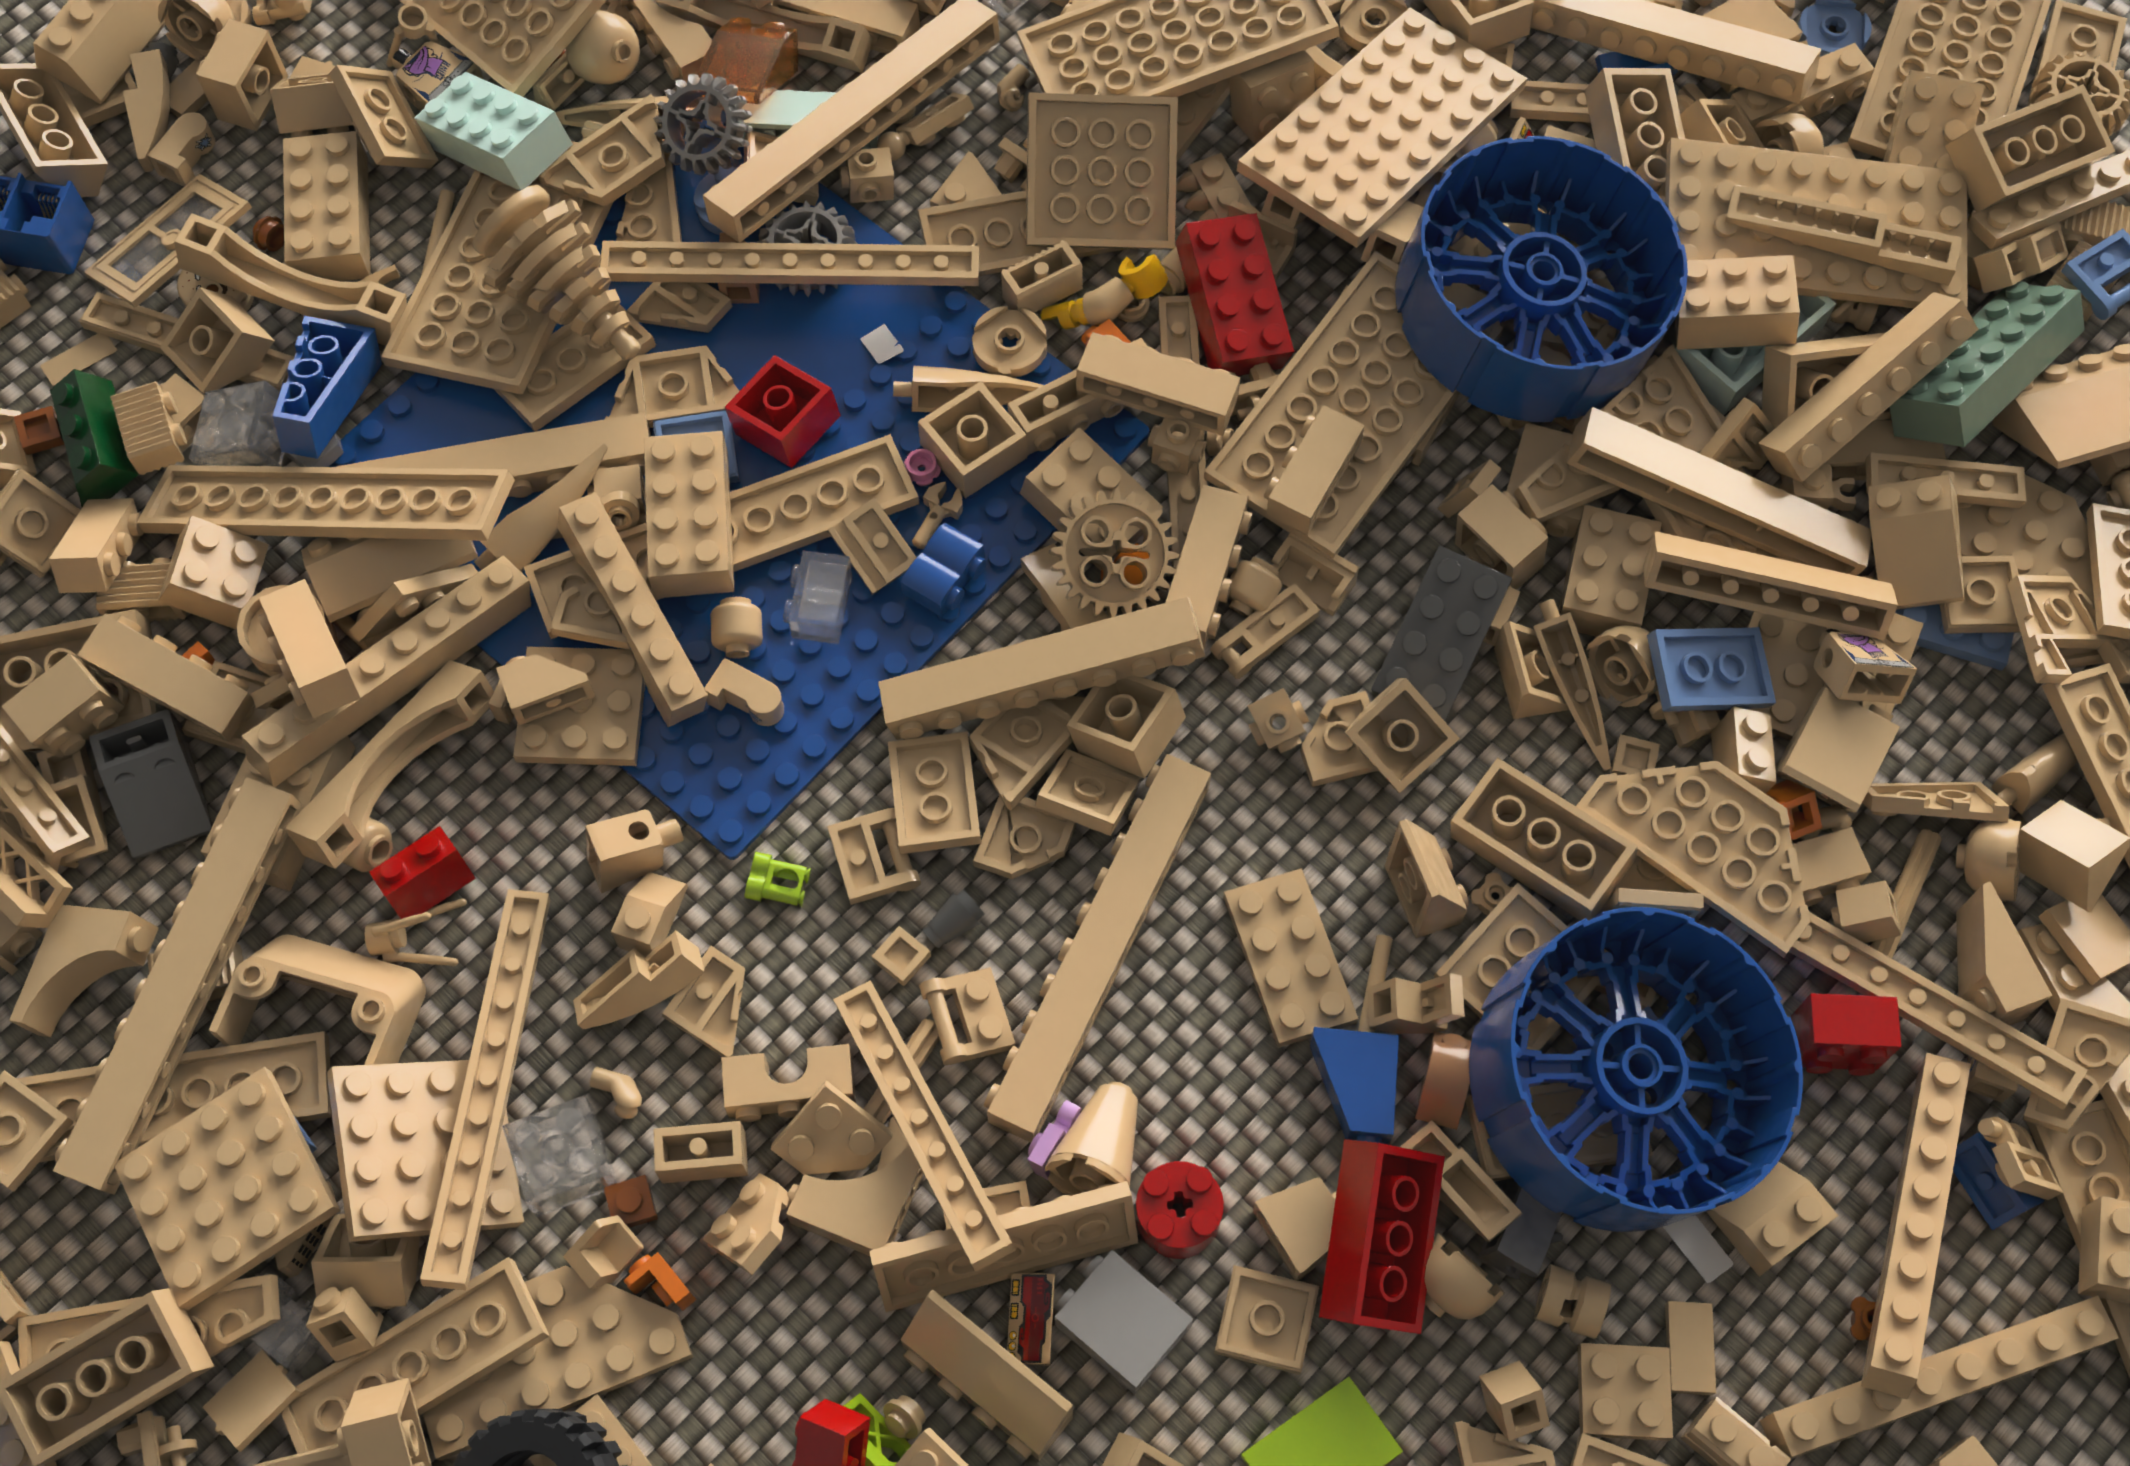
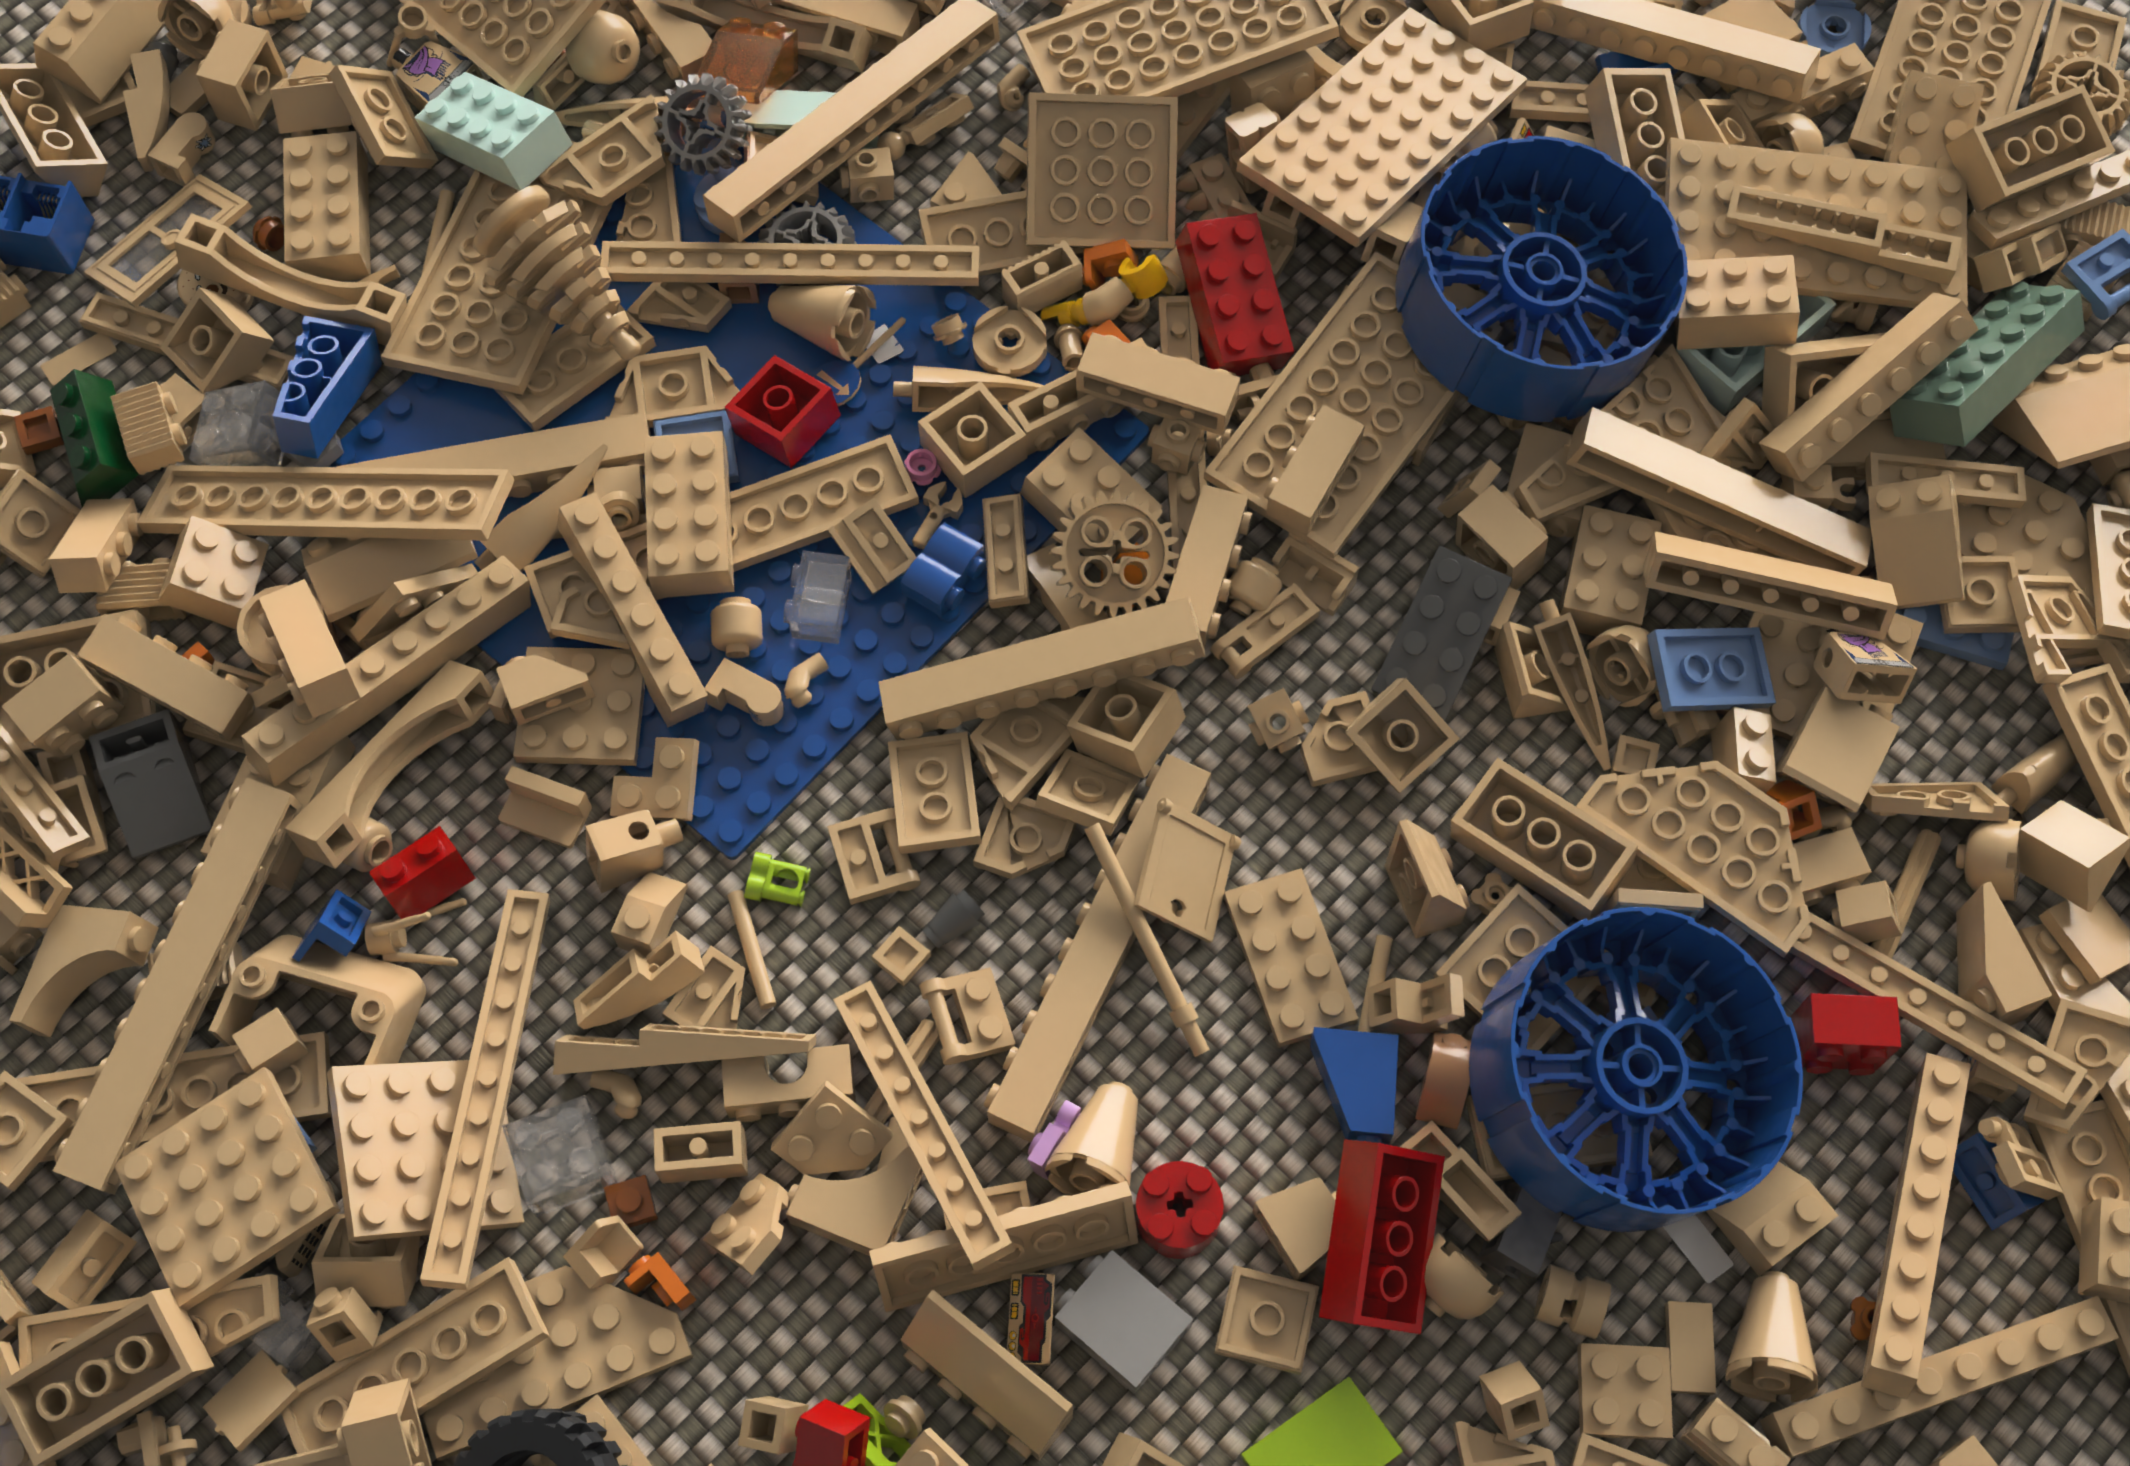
(83, 1262): none -> tan panel
(269, 1044): none -> tan brick
(335, 925): none -> blue panel
(544, 808): none -> tan panel
(669, 790): none -> tan plate
(672, 1045): none -> tan slope
(751, 949): none -> tan bar
(770, 1424): none -> tan brick
(799, 679): none -> tan arm
(827, 316): none -> tan cone
(844, 376): none -> piece
(949, 329): none -> tan plate
(1005, 551): none -> tan tile
(1069, 342): none -> tan pin
(1104, 262): none -> orange bracket
(1182, 1013): none -> tan bar
(1187, 864): none -> tan container
(1244, 132): none -> tan brick
(1773, 1343): none -> tan cone

